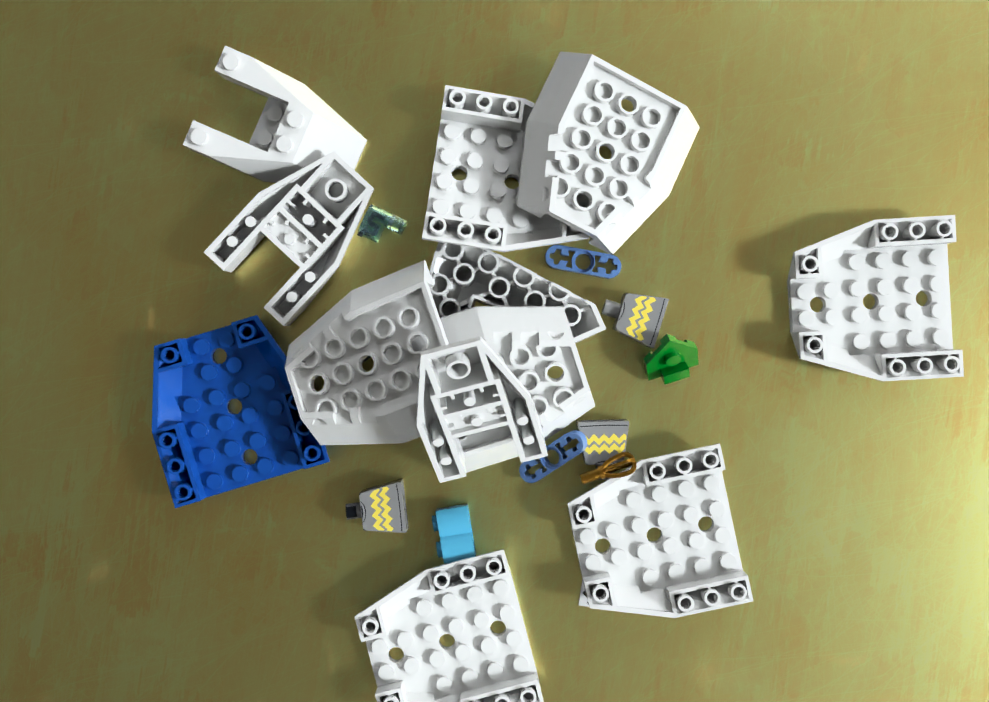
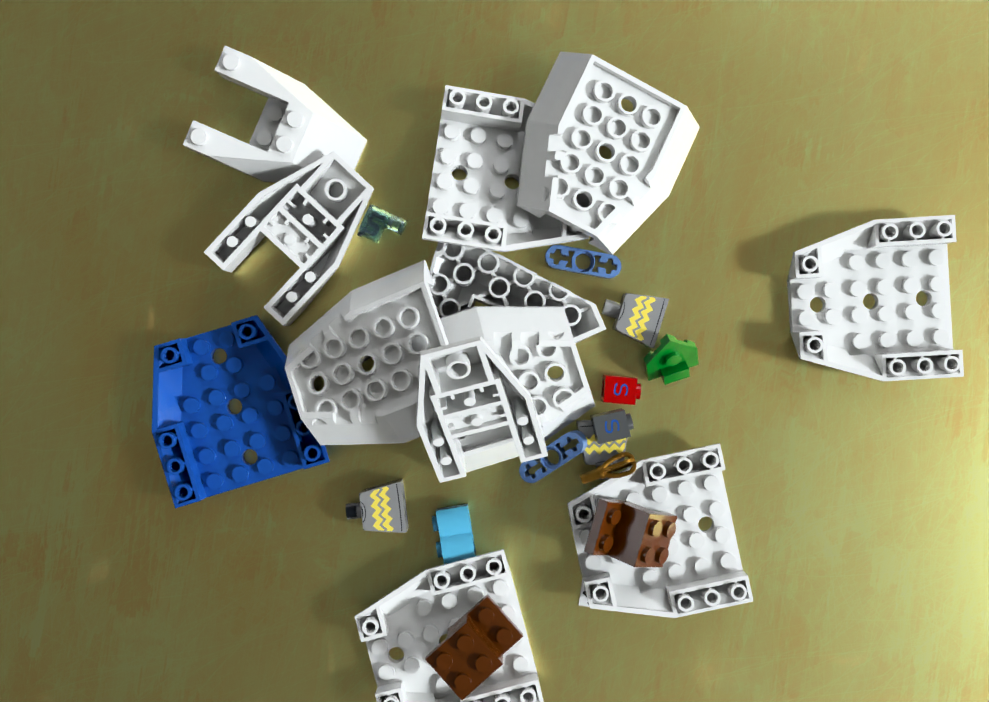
(474, 647): none -> reddish brown bracket
(611, 425): none -> dark grey brick
(620, 389): none -> red brick
(631, 533): none -> reddish brown bracket

